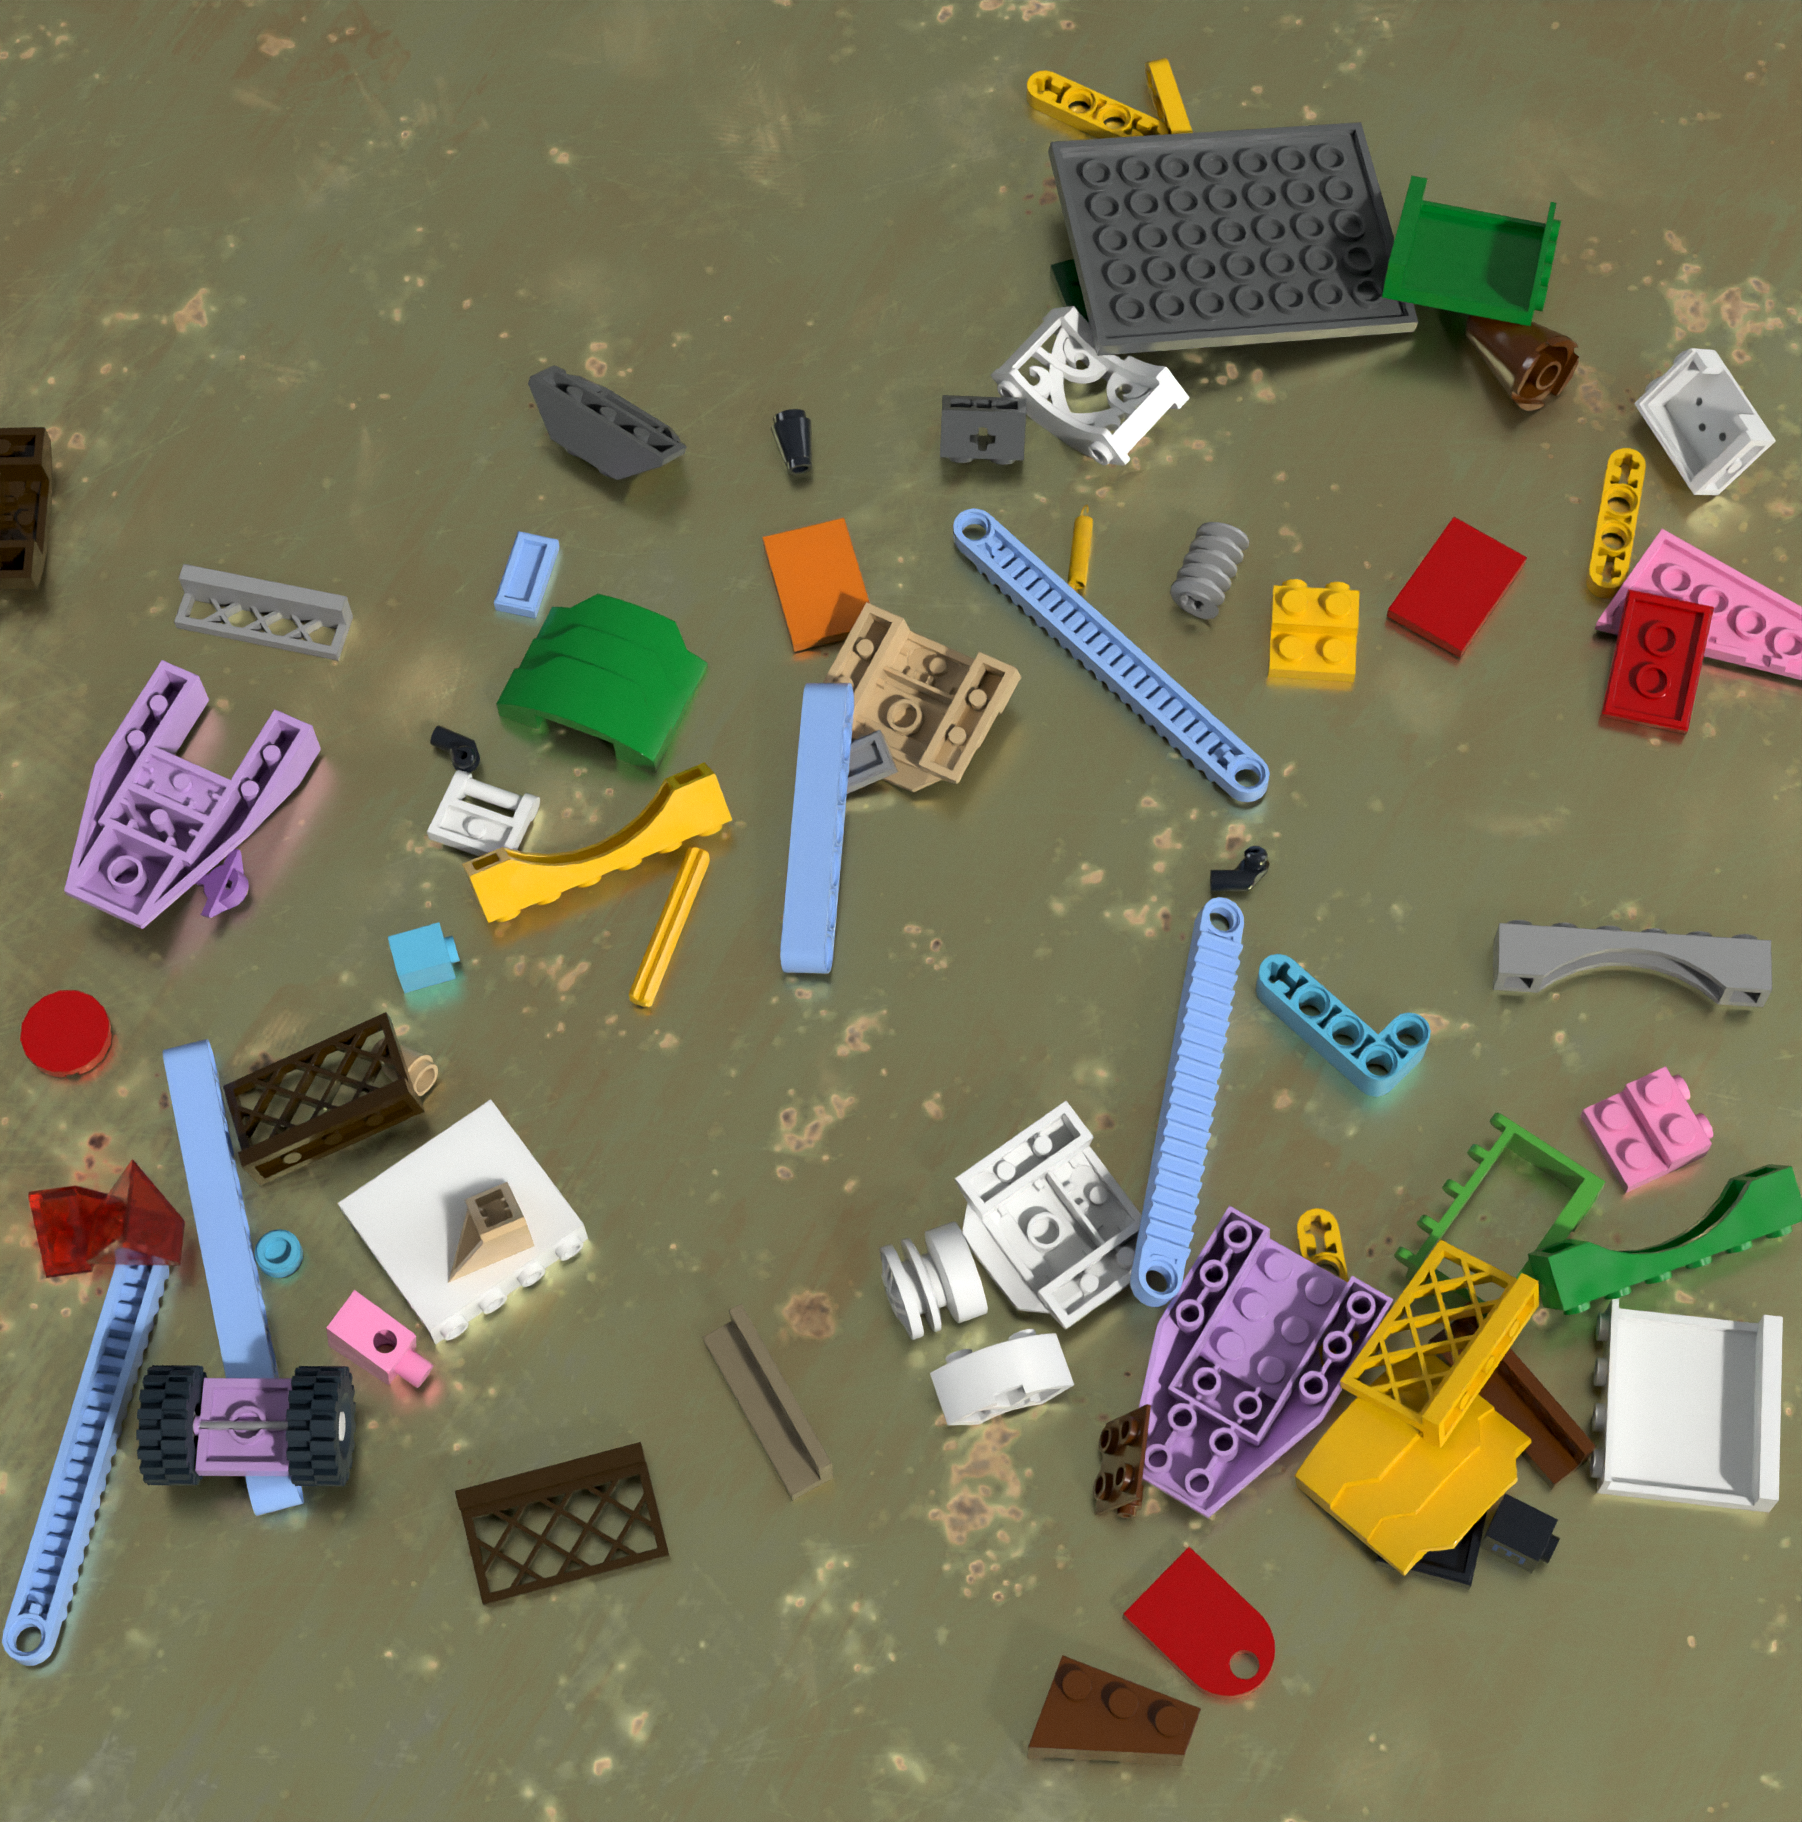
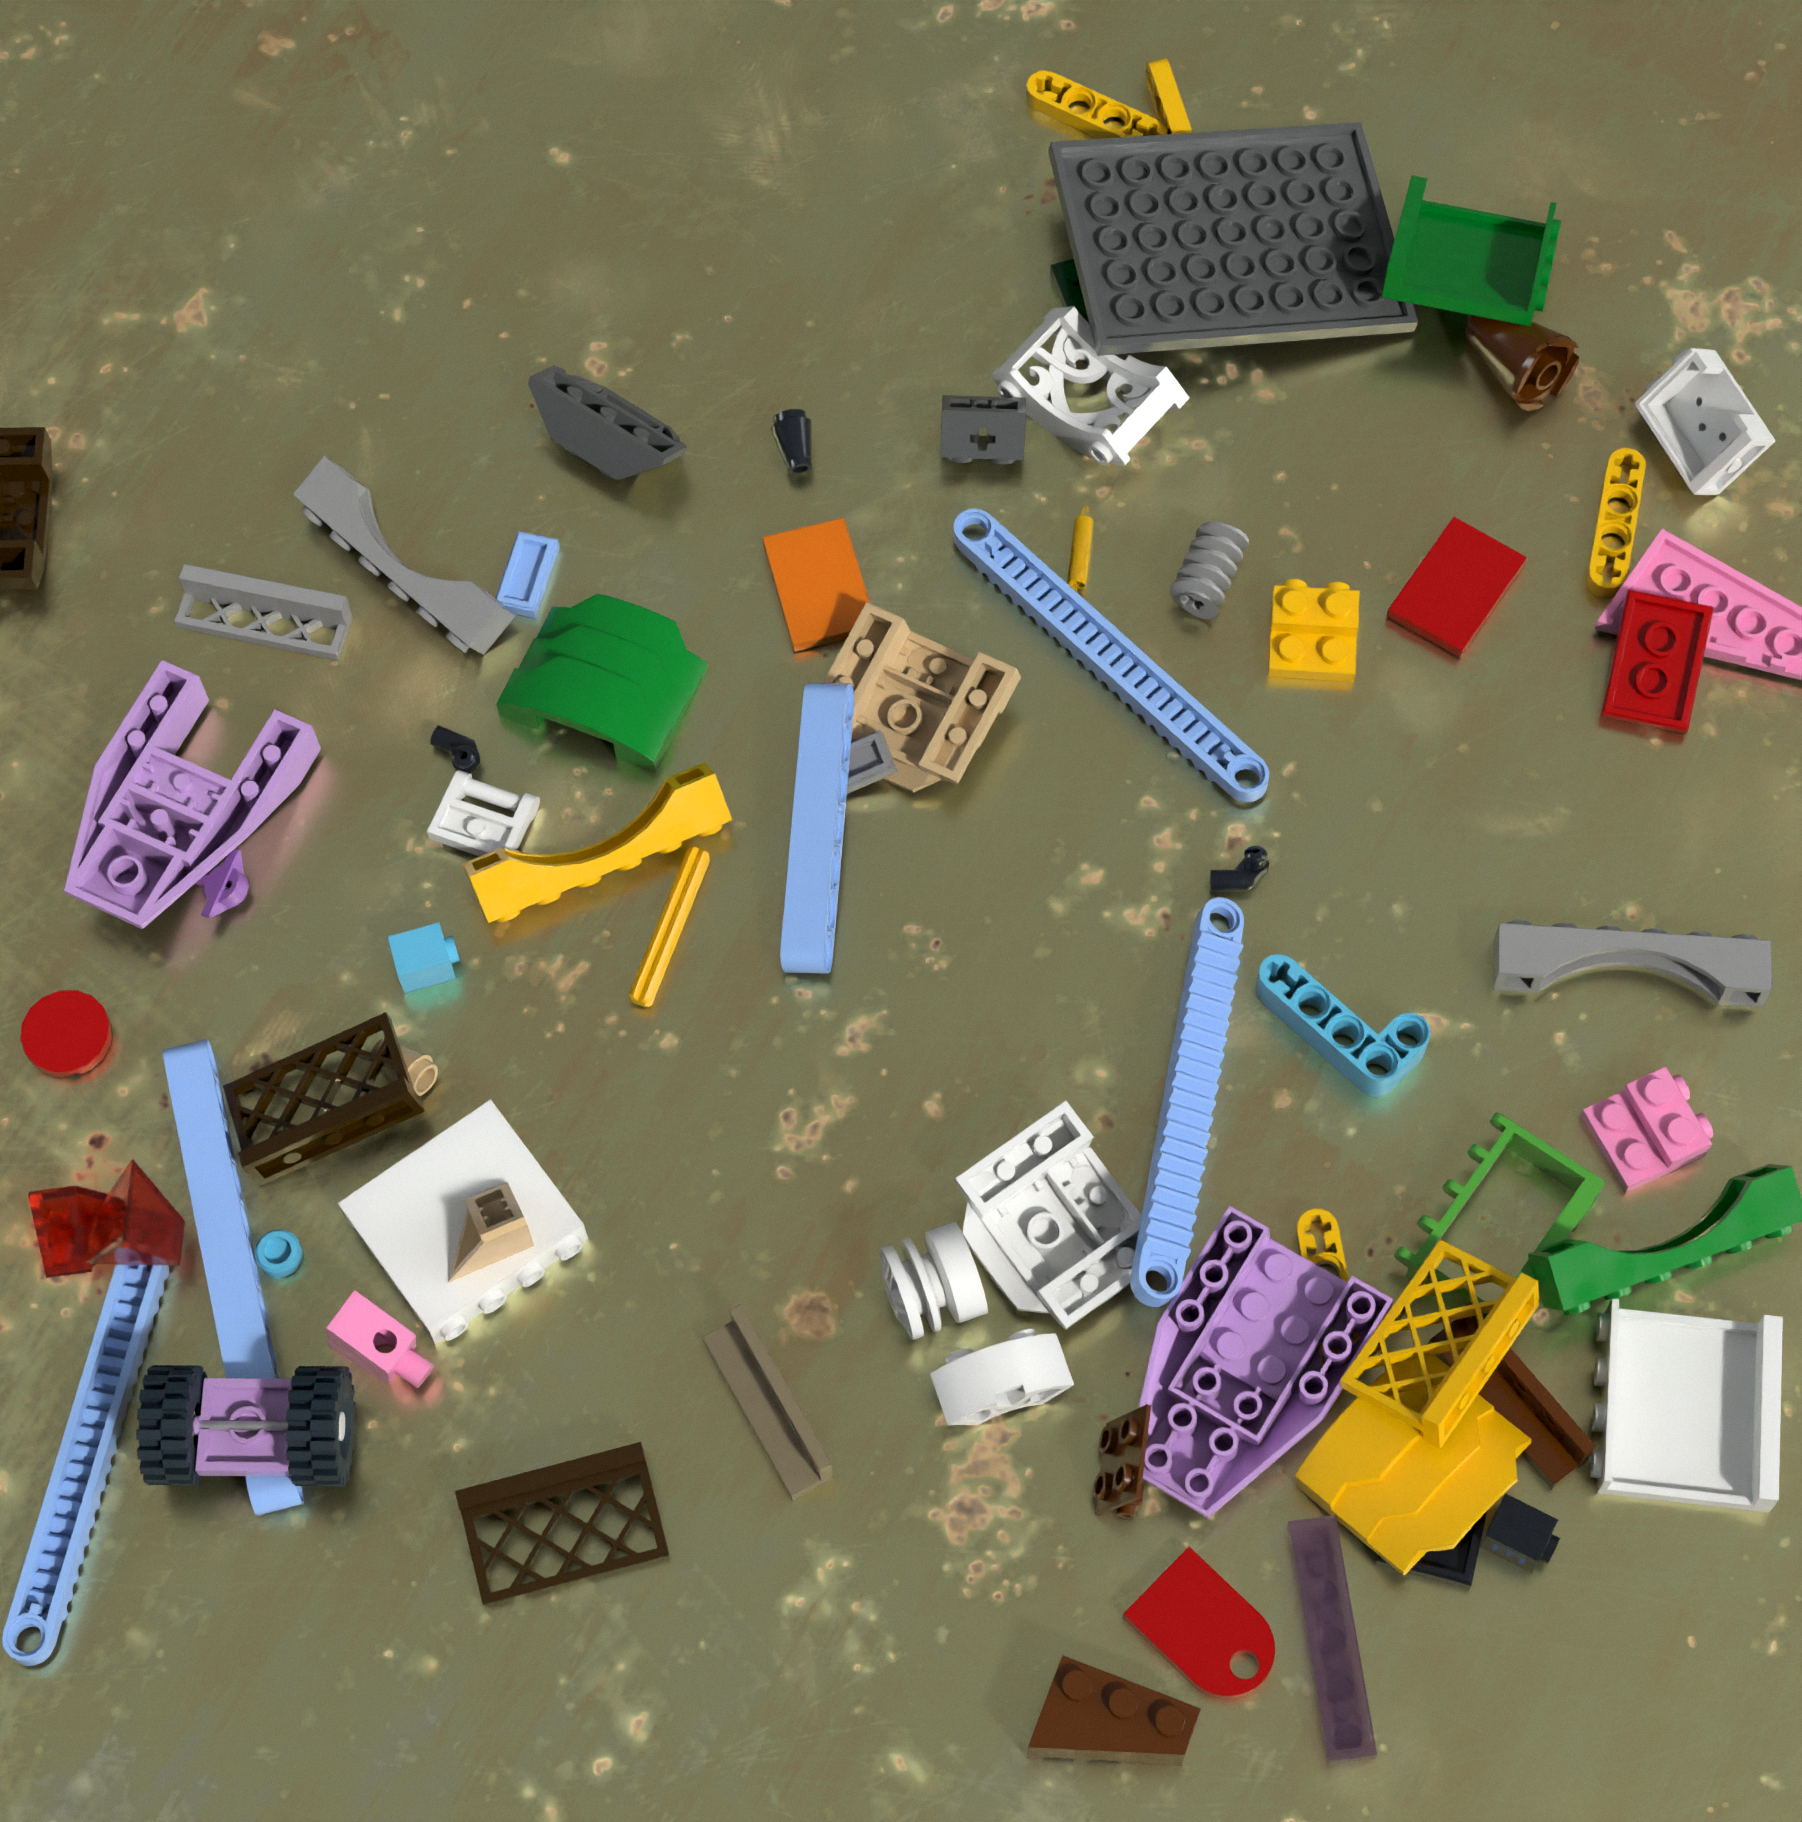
(346, 506): none -> light grey arch
(1331, 1640): none -> clear purple plate

